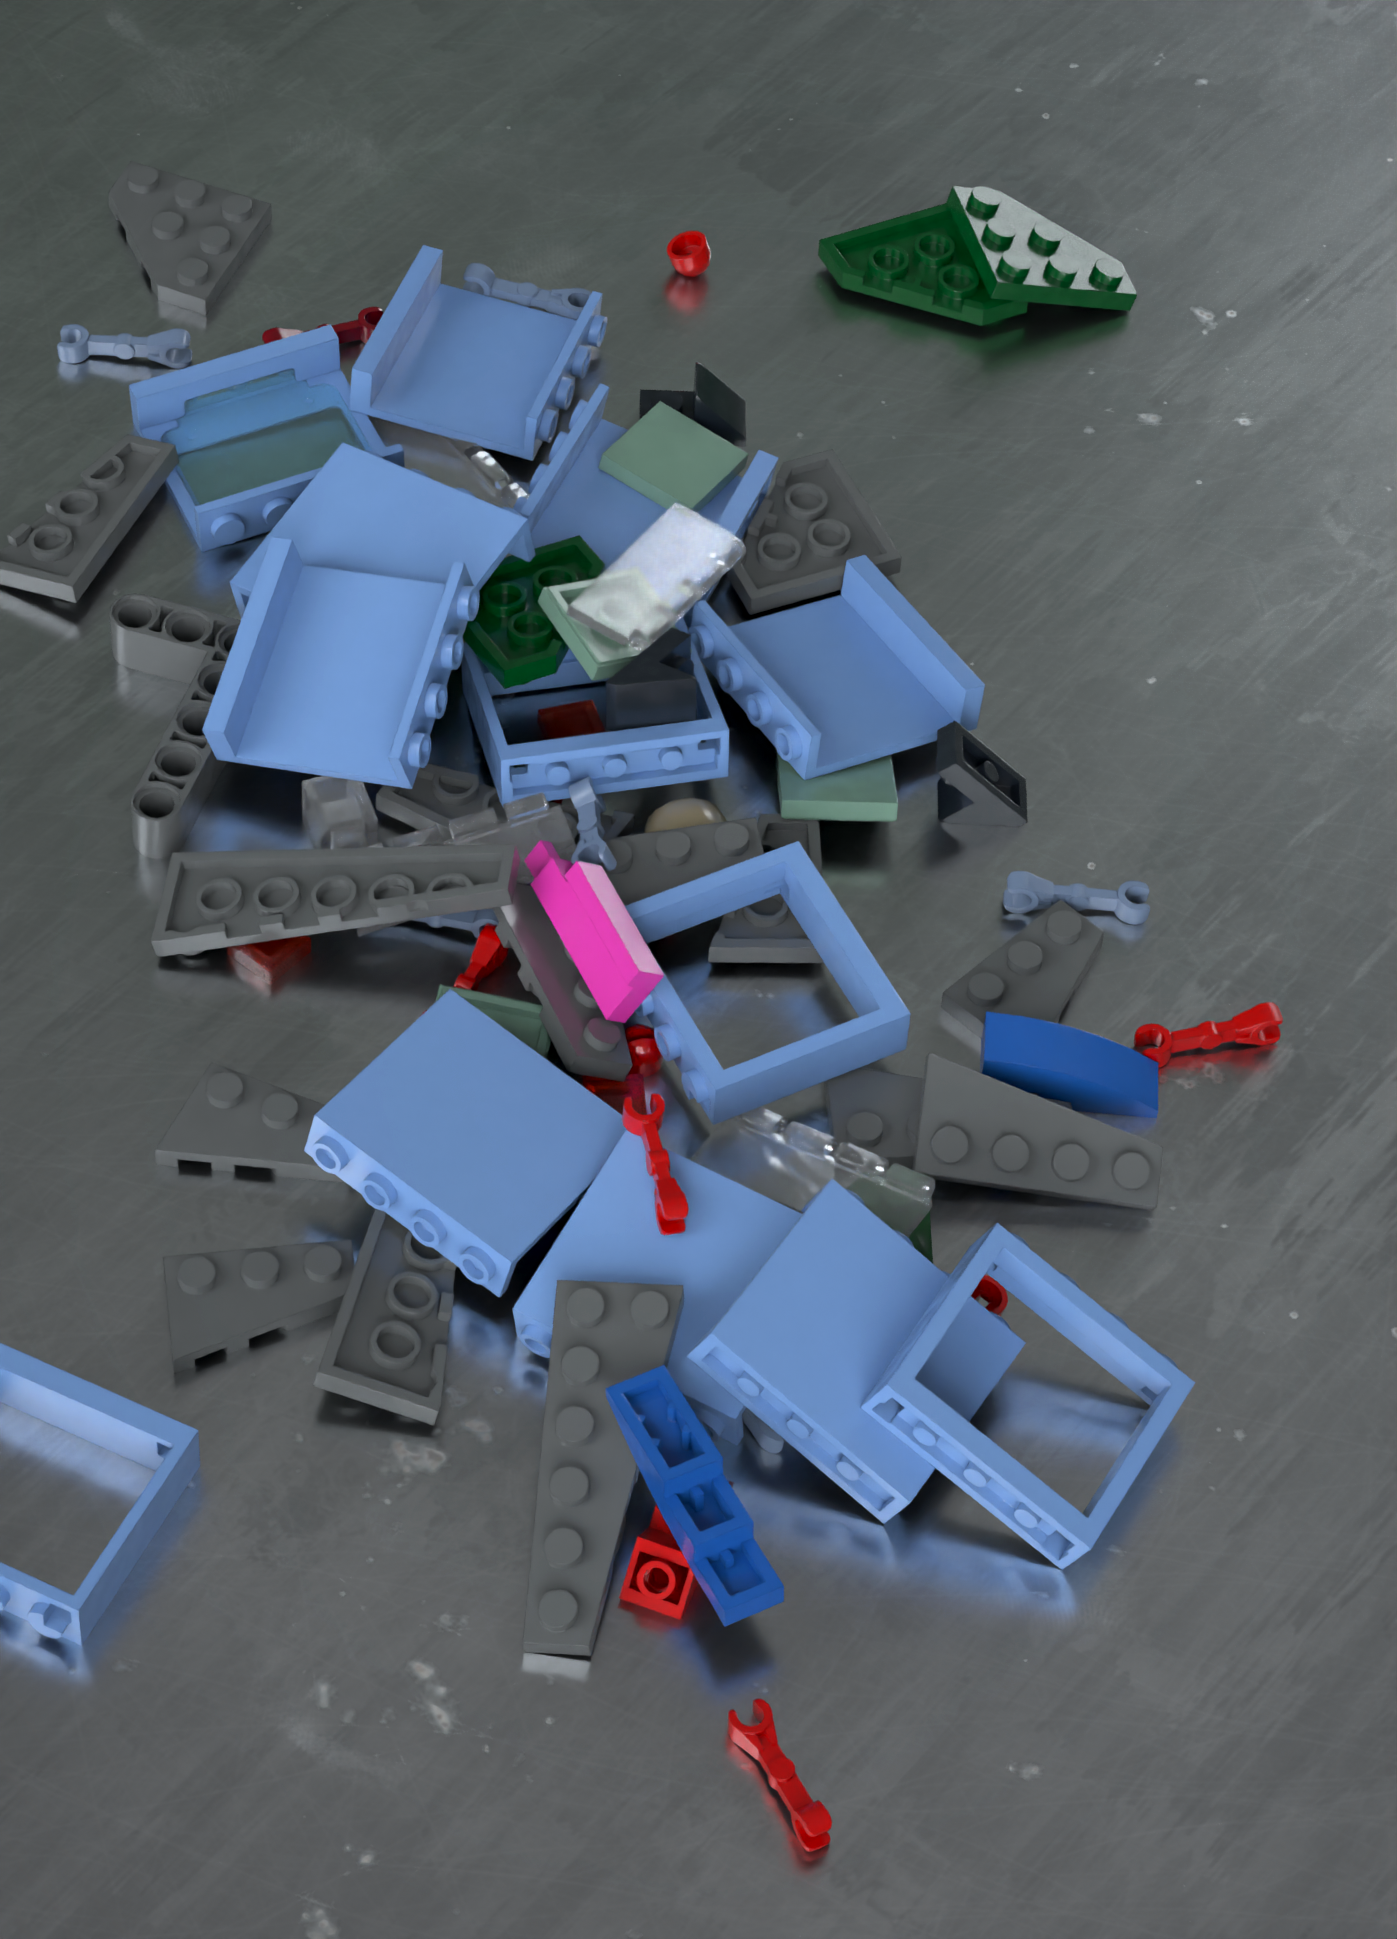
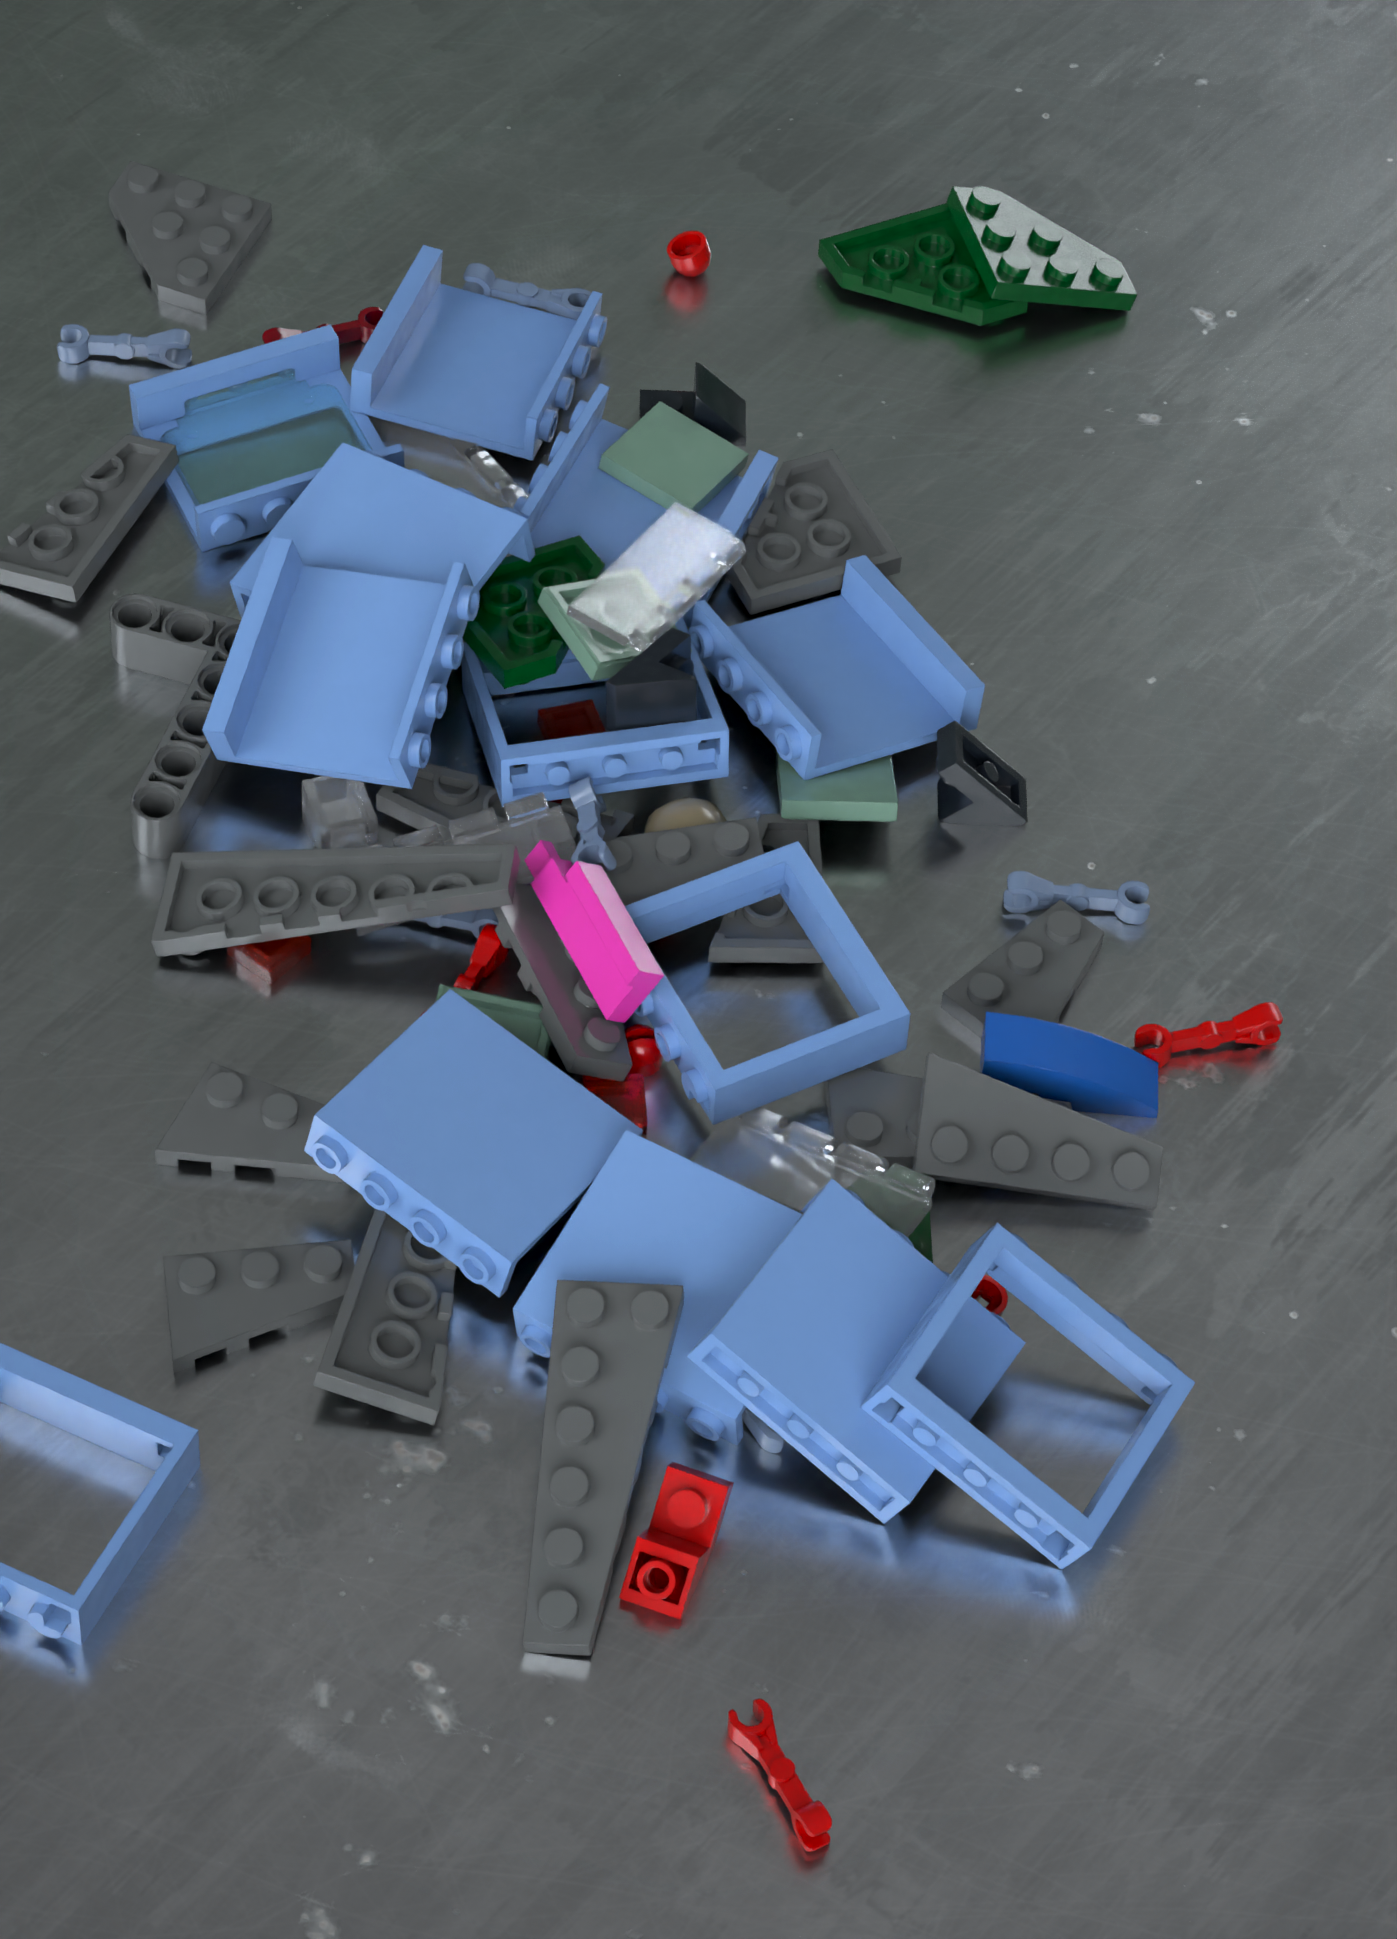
(670, 1200): red piece -> none
(694, 1495): blue slope -> none

